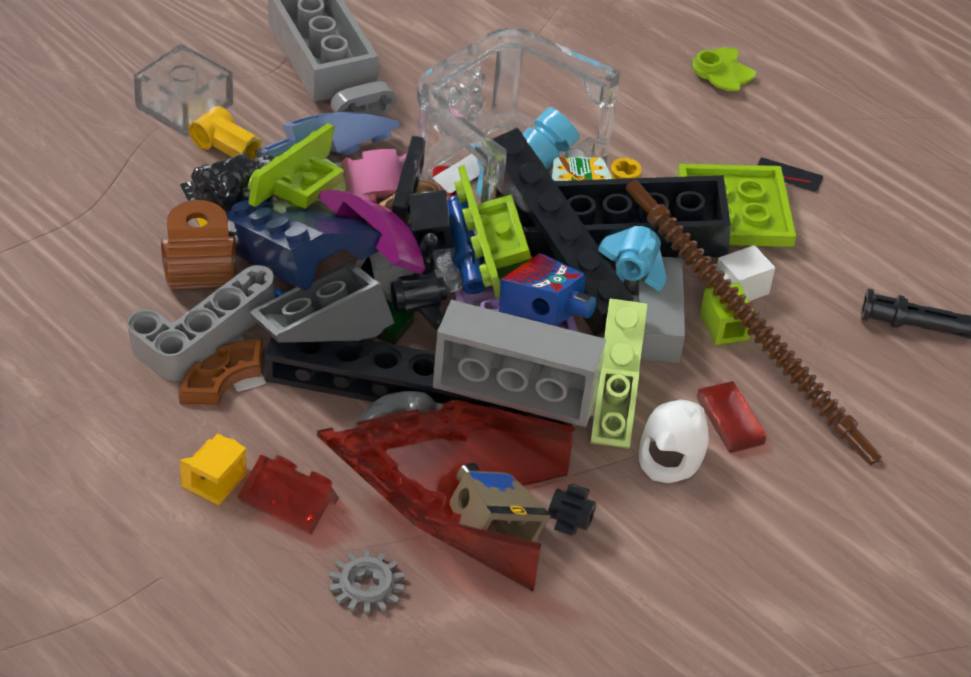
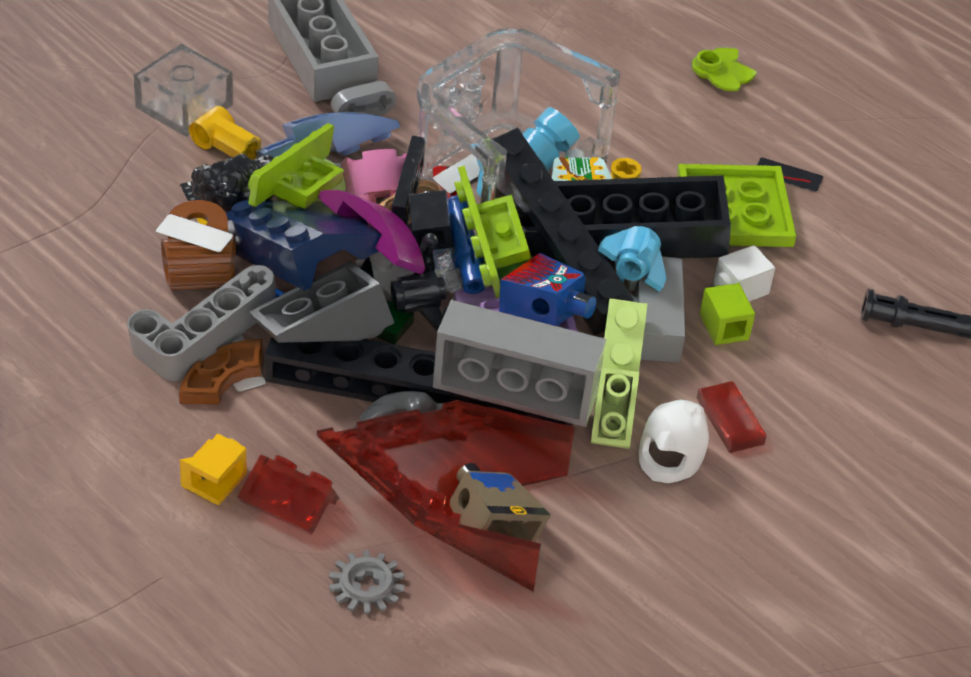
(194, 233): none -> white sticker
(572, 509): black gear -> none
(844, 425): reddish brown hose -> none

